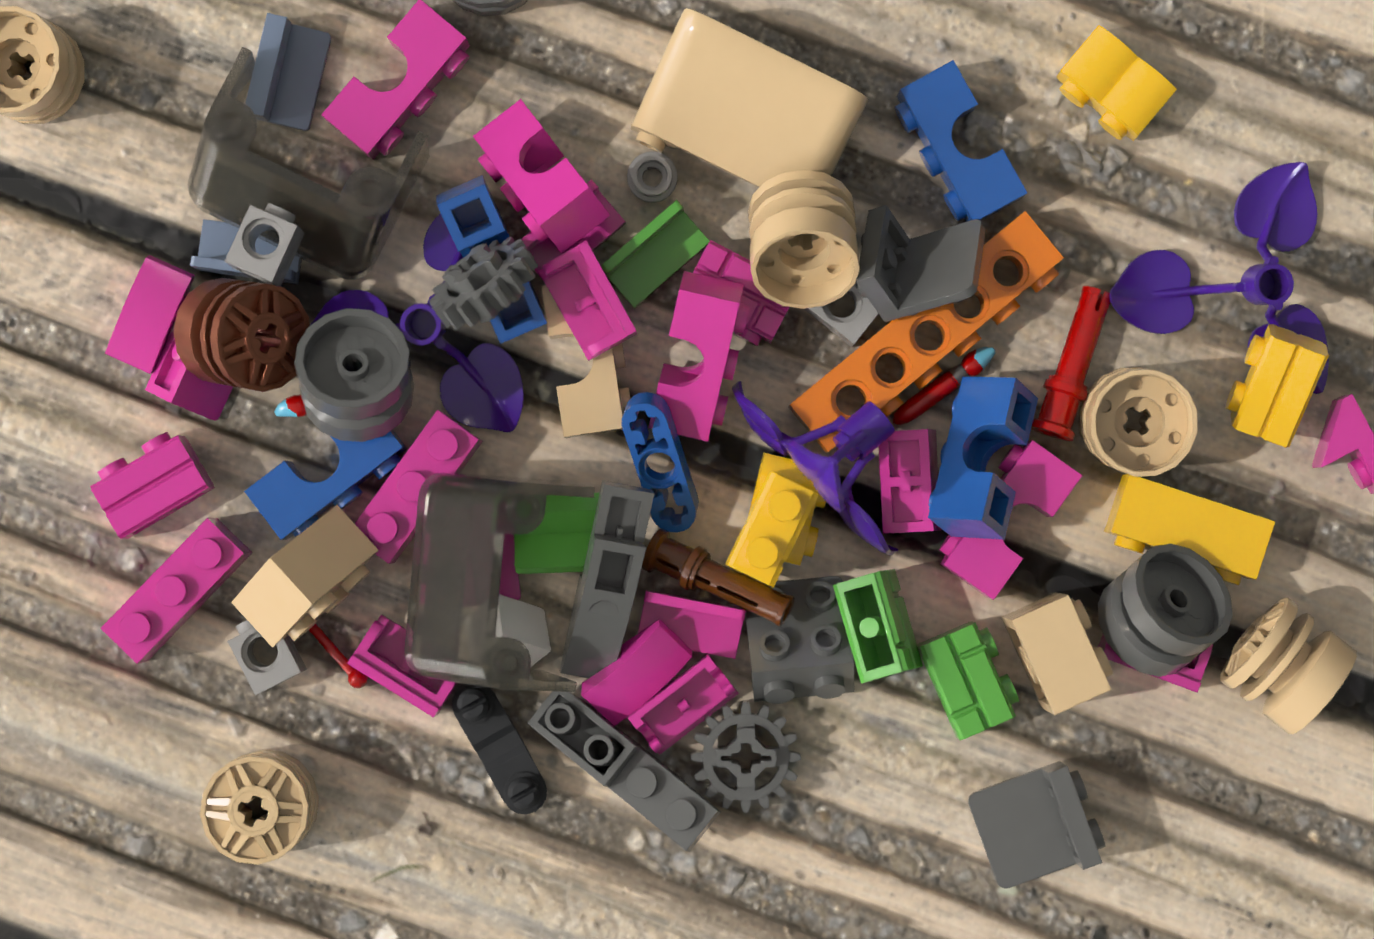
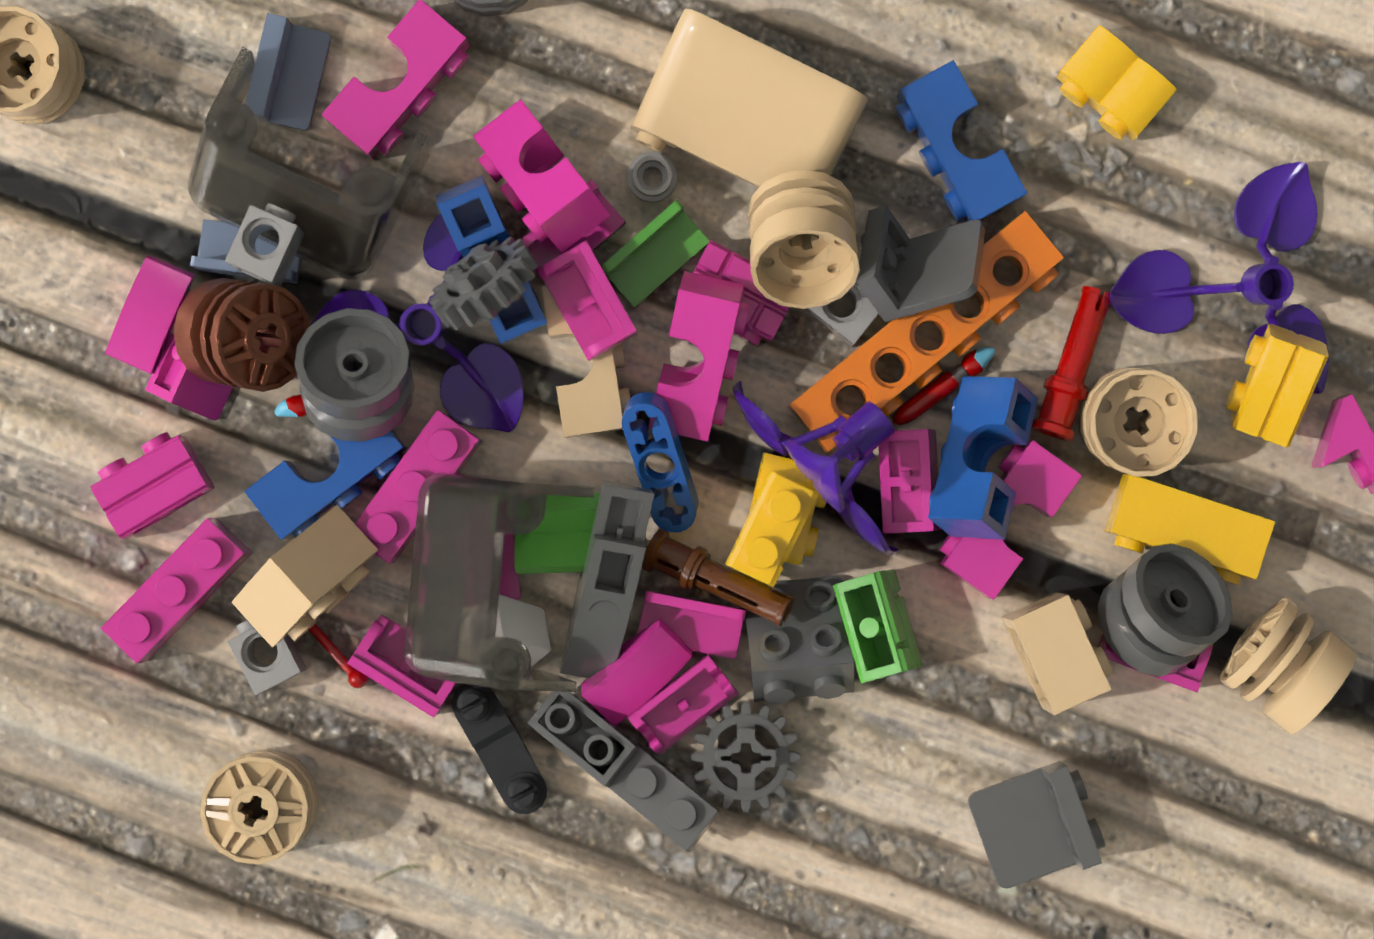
(967, 679): bright green brick -> none

